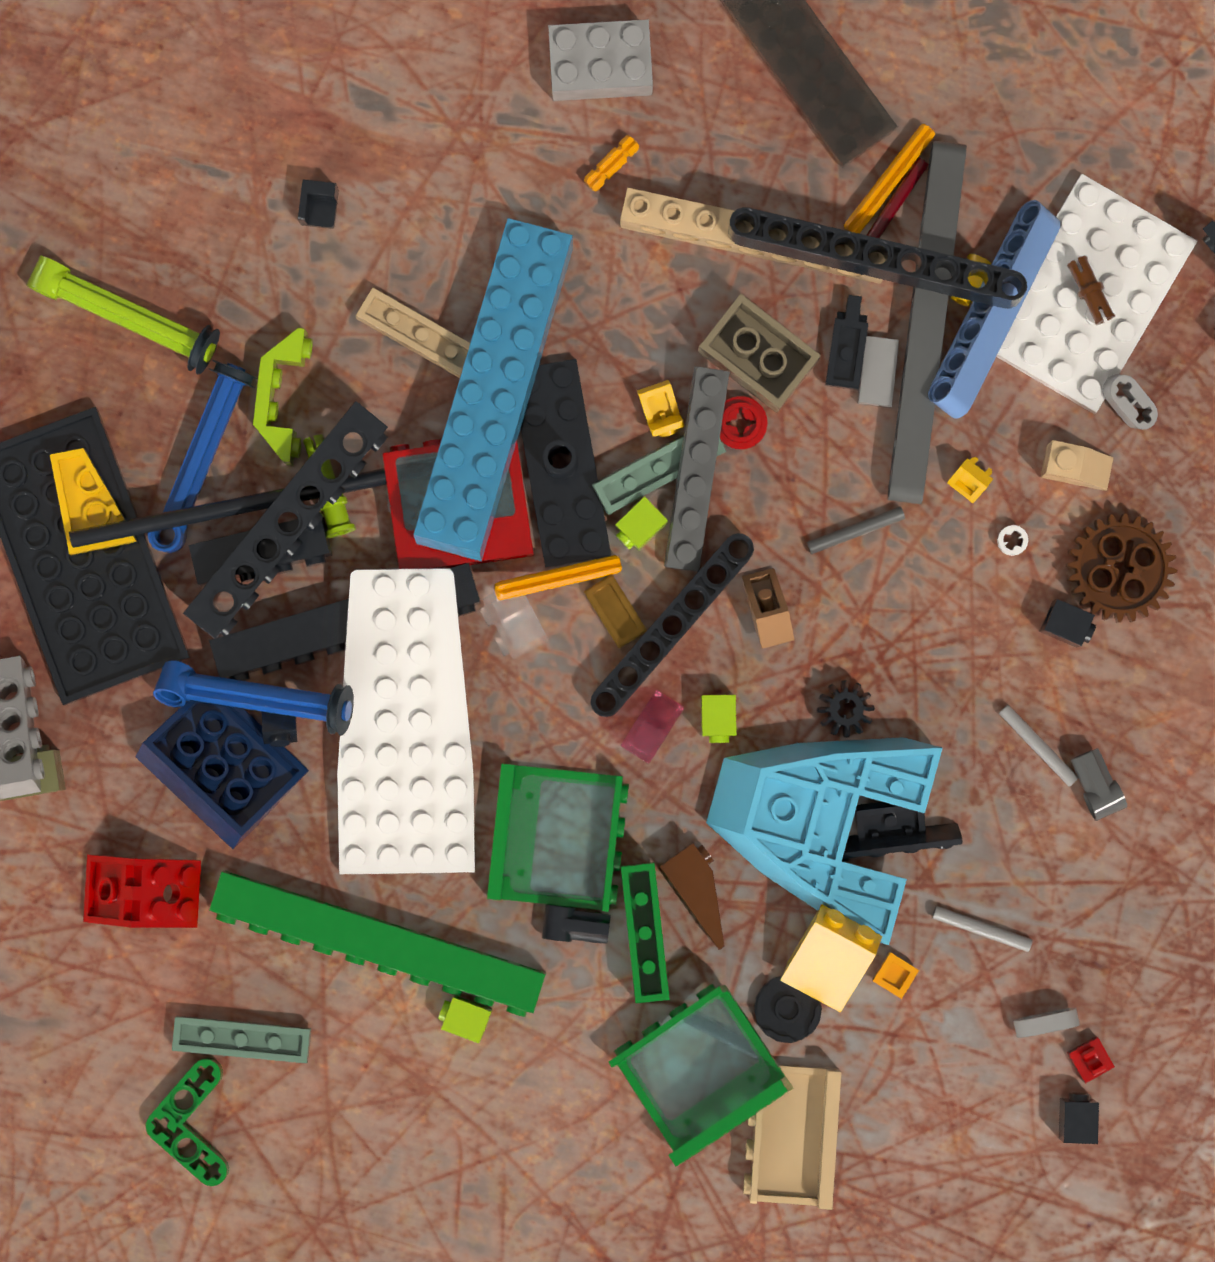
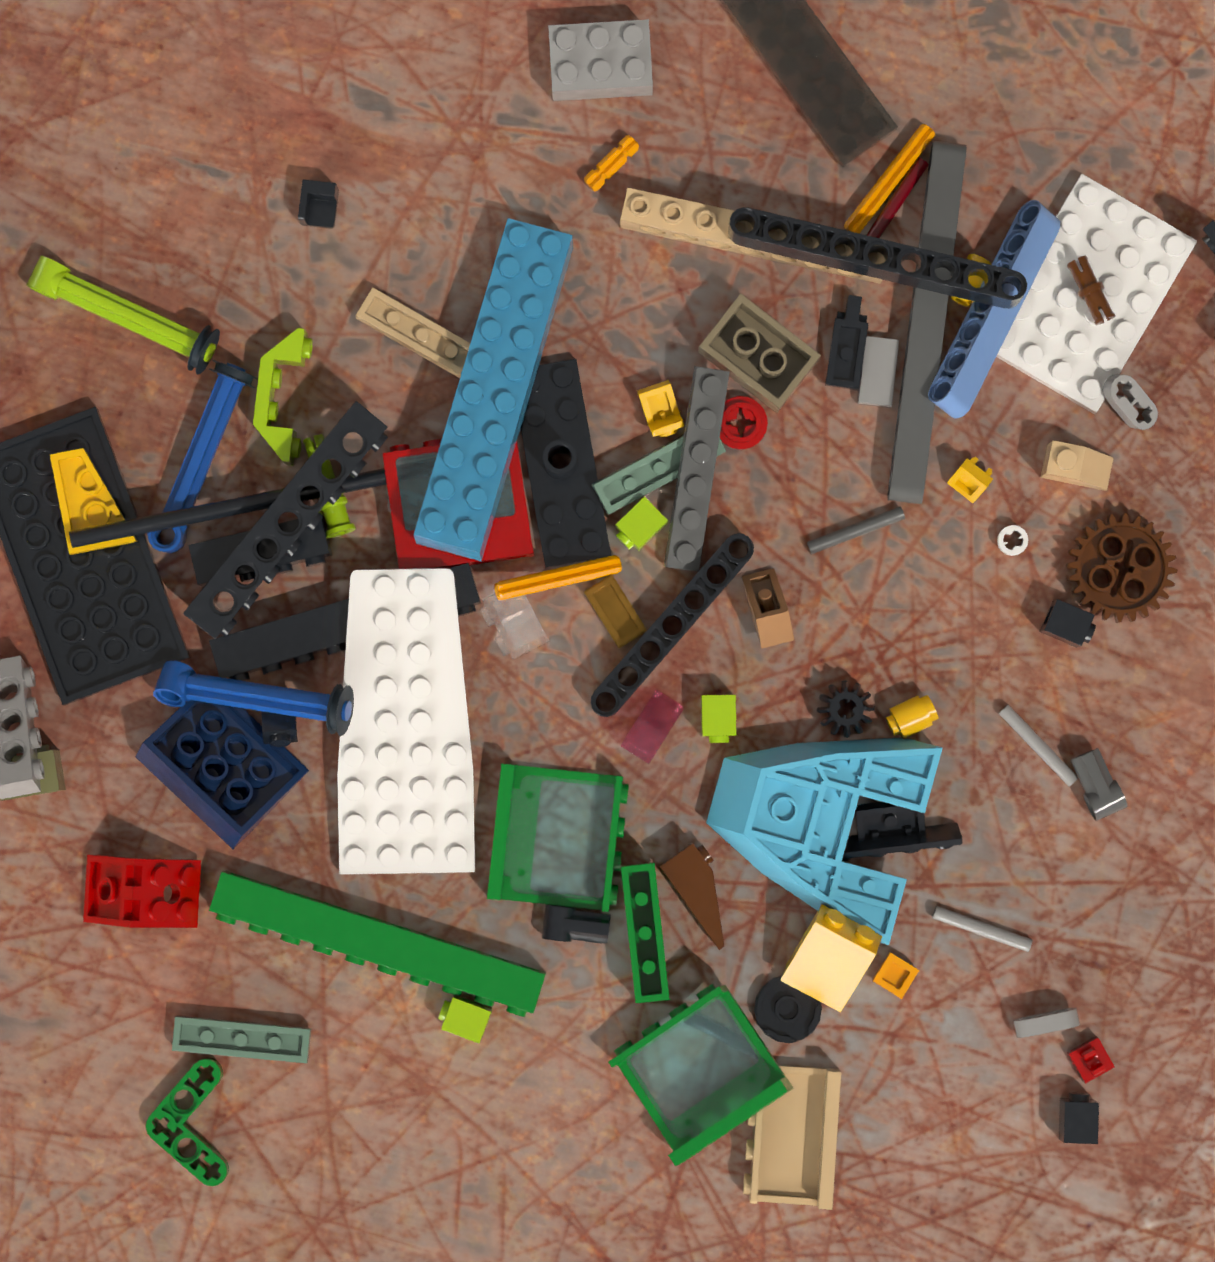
(911, 716): none -> yellow brick

